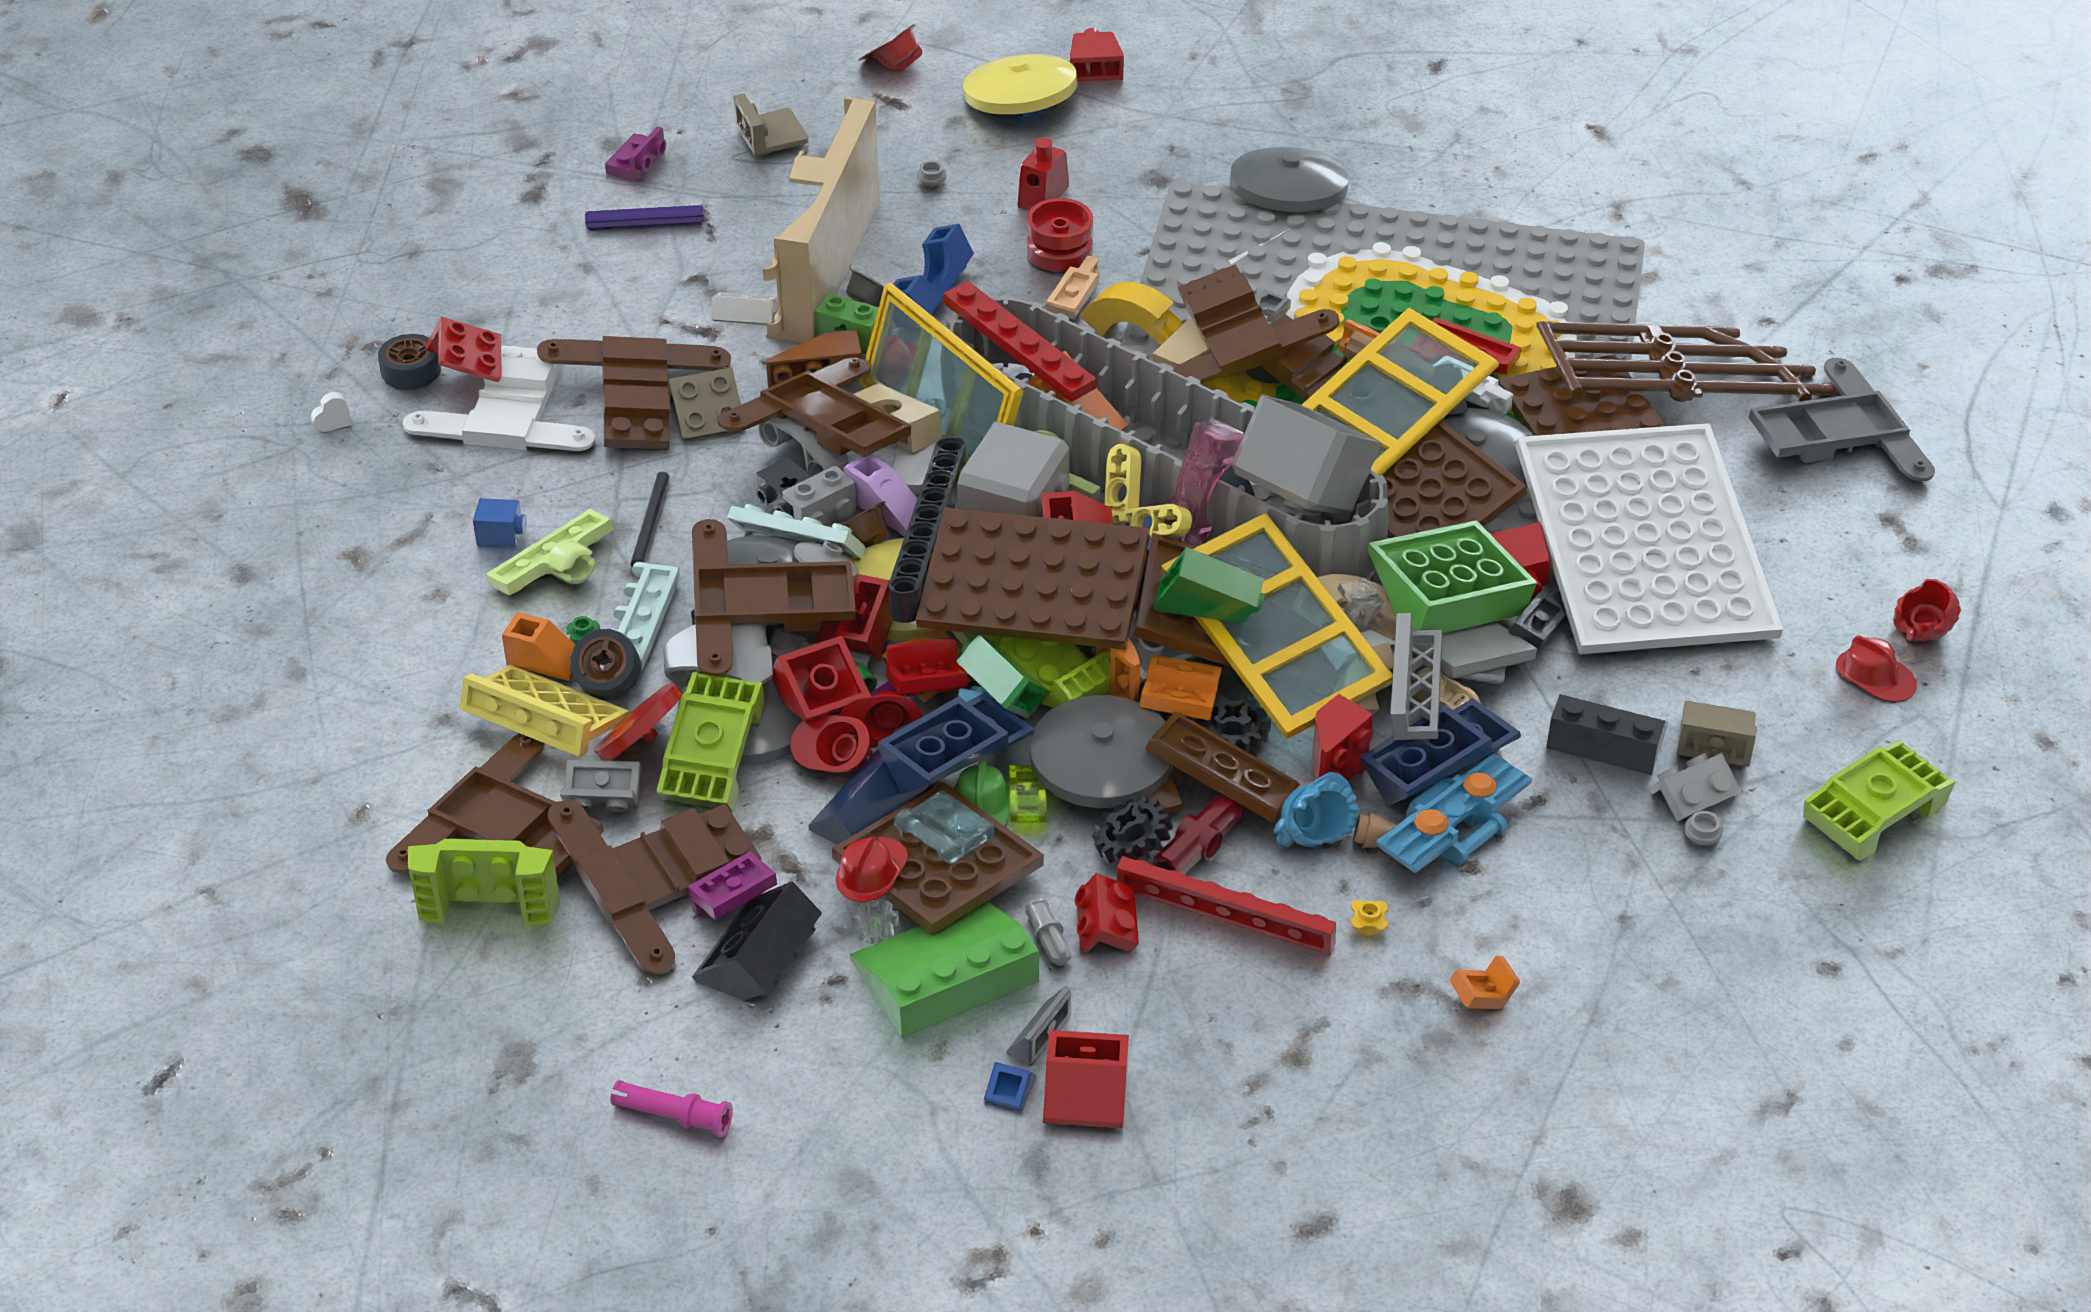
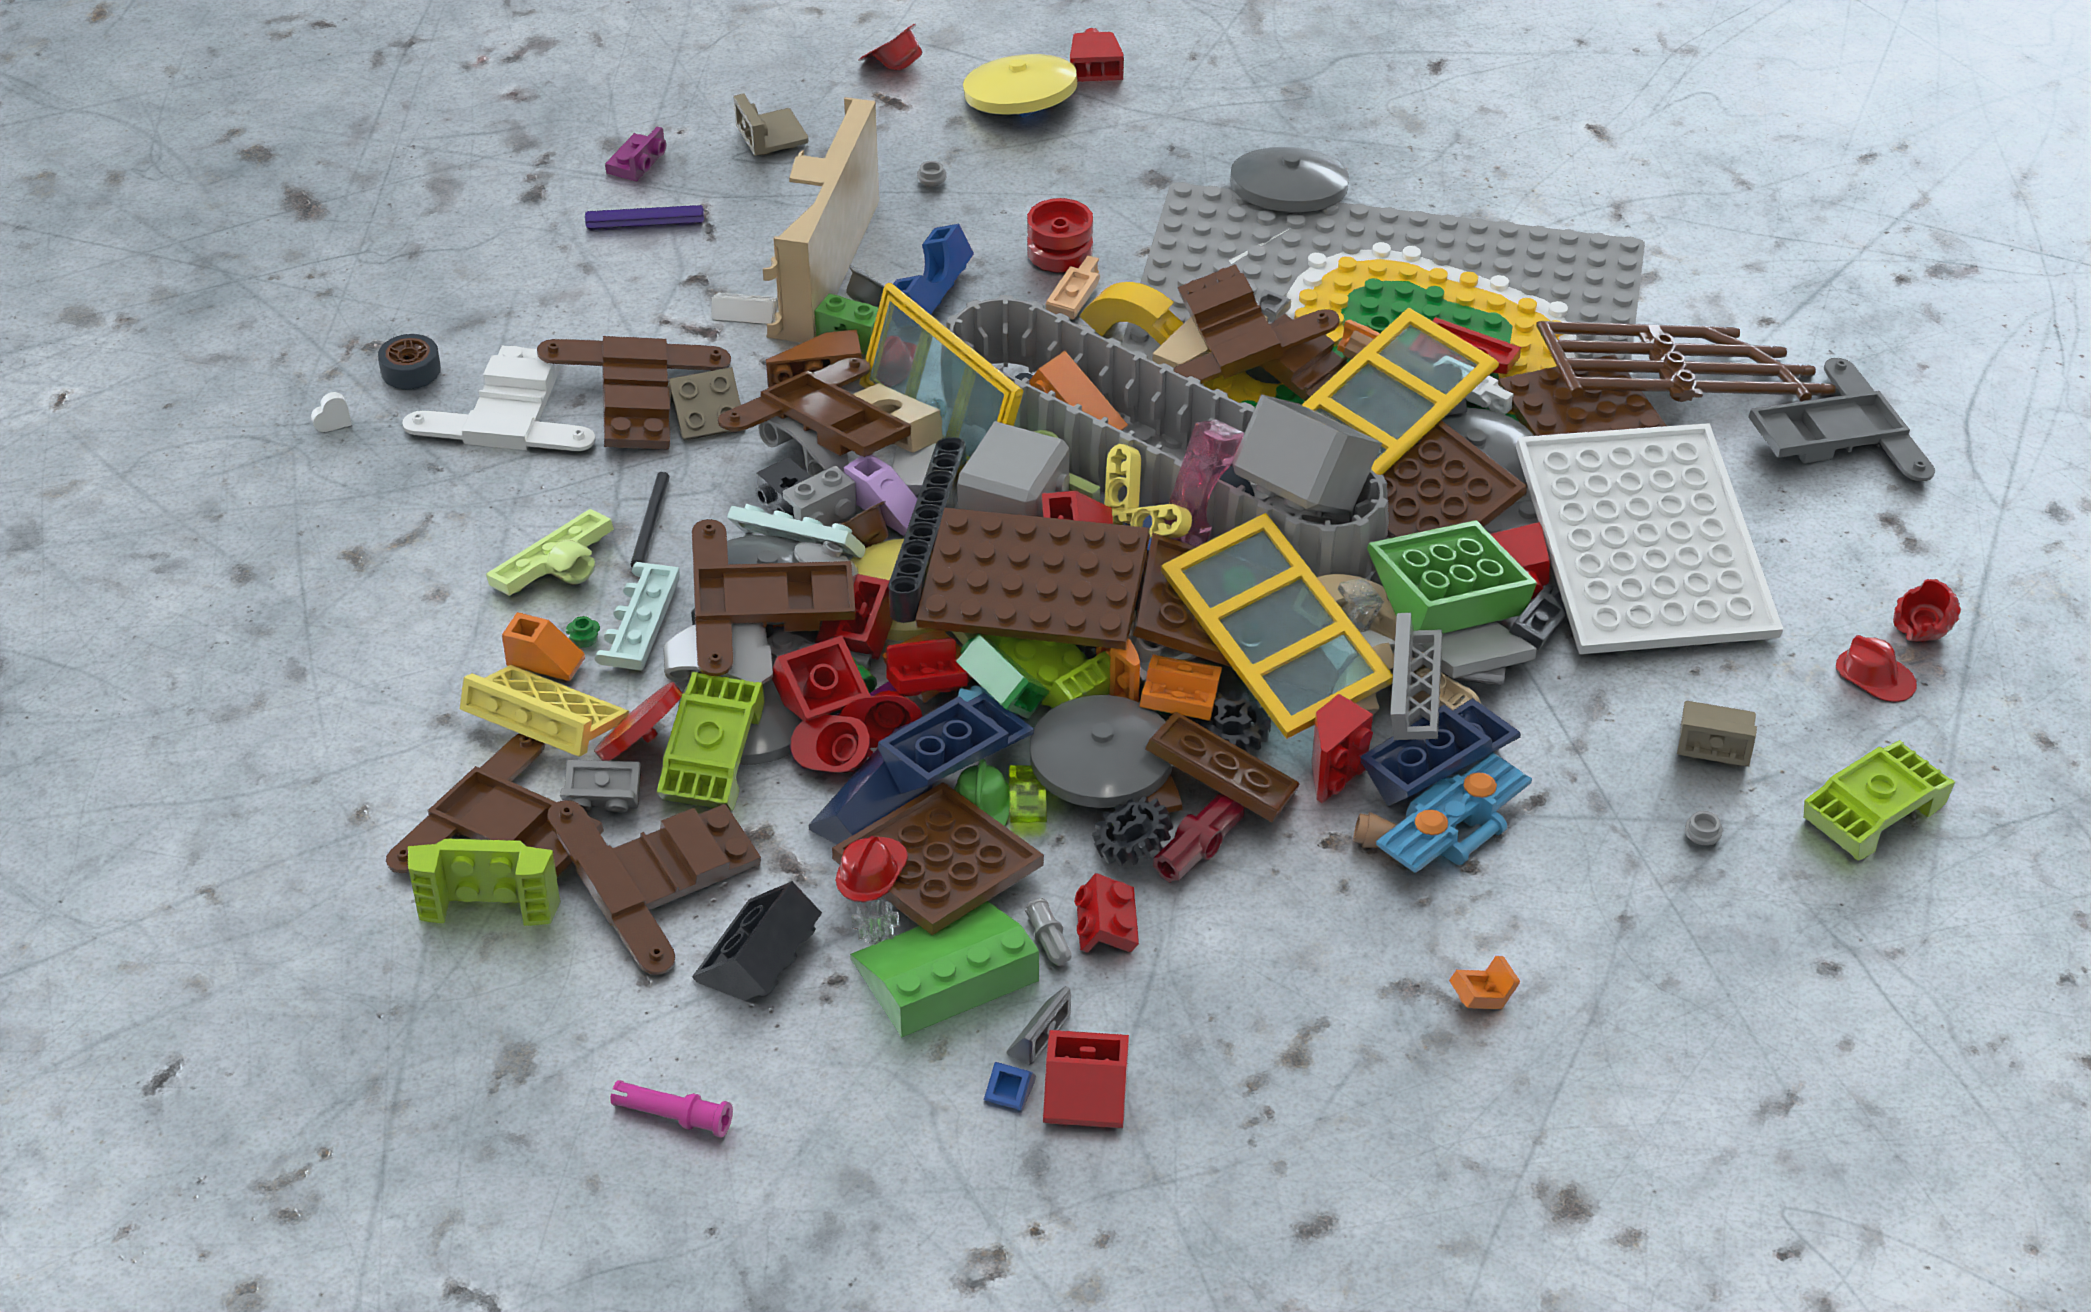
(467, 349): red bracket -> none
(498, 522): blue brick -> none
(615, 677): wheel -> none
(731, 886): magenta bracket -> none
(950, 819): clear light blue plate -> none
(1019, 341): red plate -> none
(1042, 174): red torso -> none
(1208, 589): green slope -> none
(1228, 906): red plate -> none
(1318, 812): dark azure hair -> none
(1369, 917): yellow plate -> none
(1606, 734): black slope -> none
(1698, 786): light grey bracket -> none

